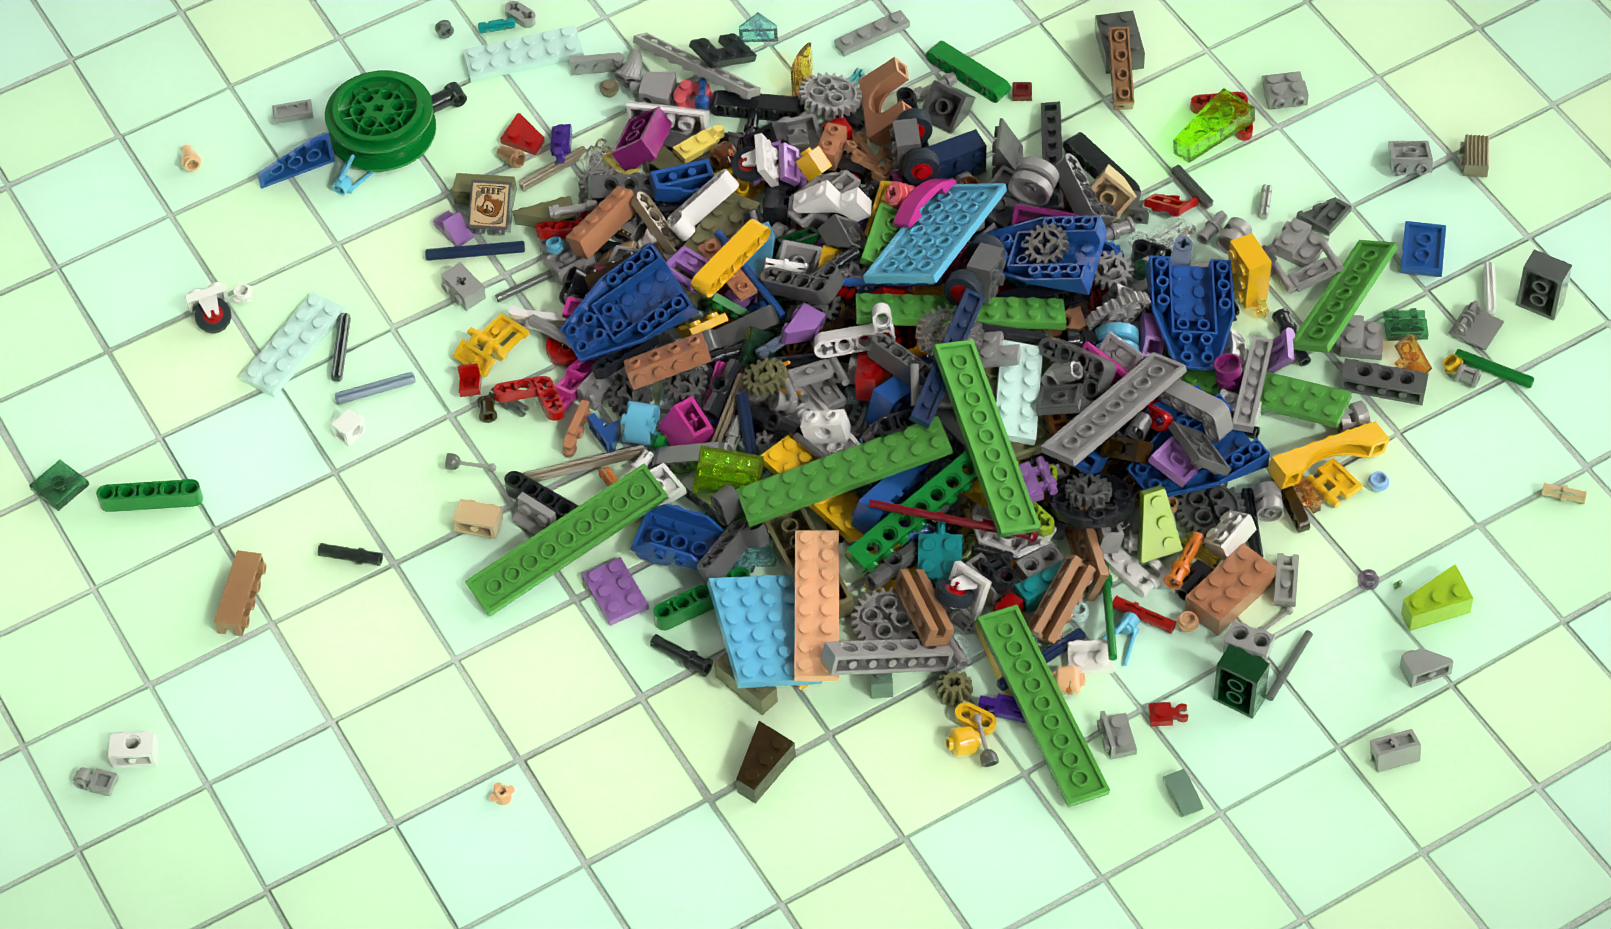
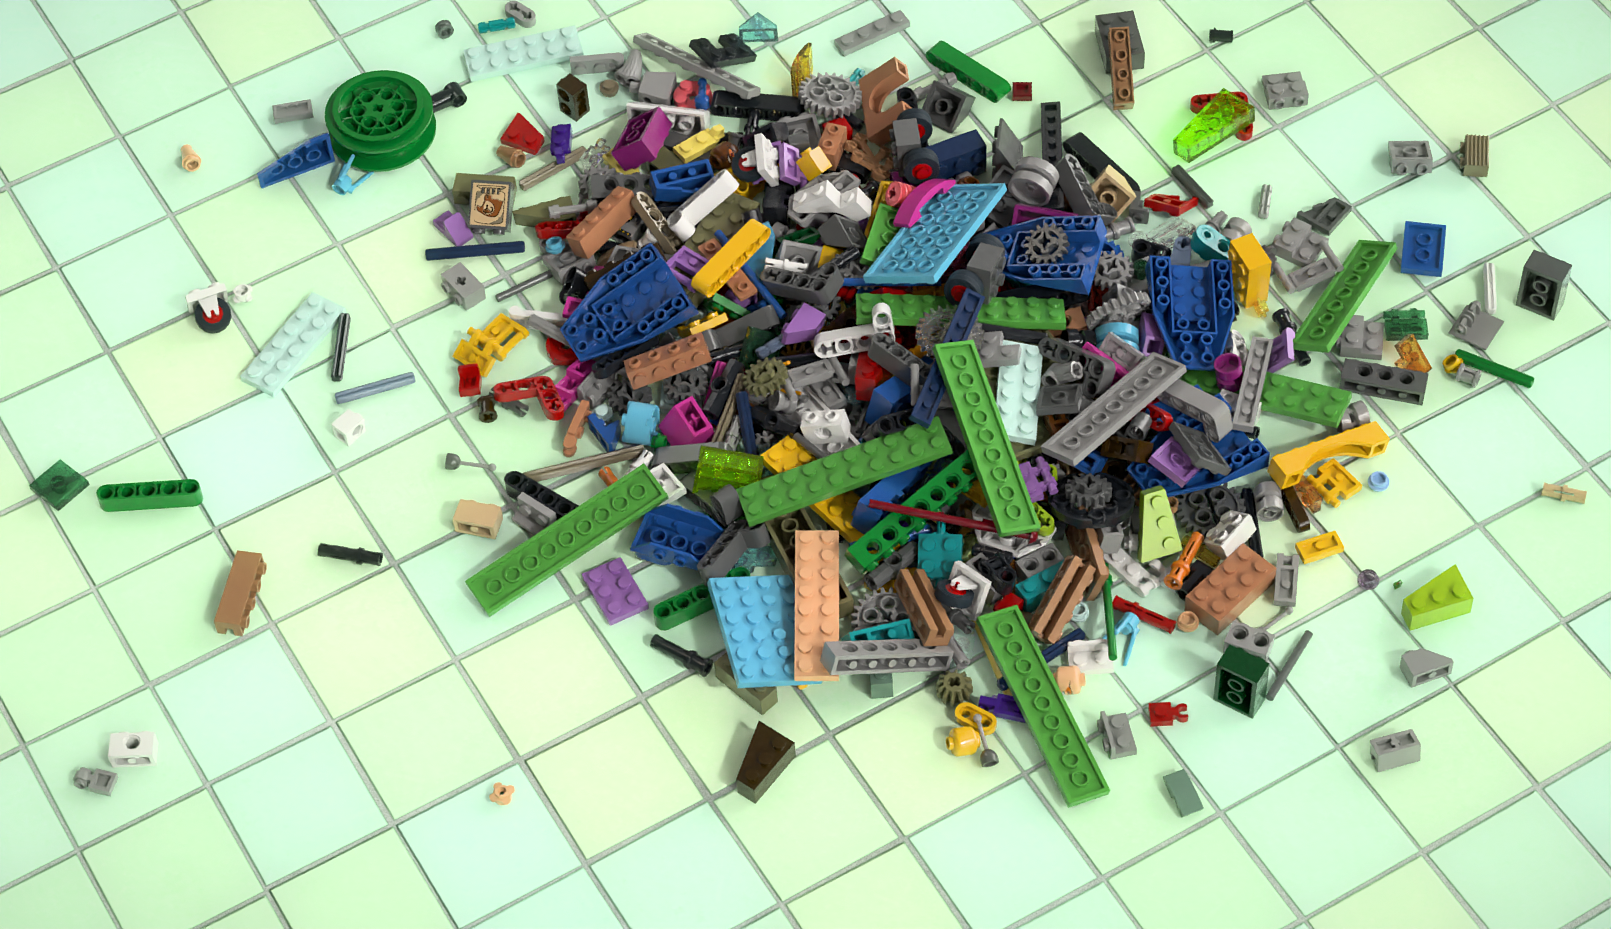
(573, 97): none -> dark brown brick
(603, 411): none -> light aqua plate
(894, 630): none -> teal slope
(1209, 243): none -> teal piece
(1220, 35): none -> black pin
(1319, 547): none -> yellow plate

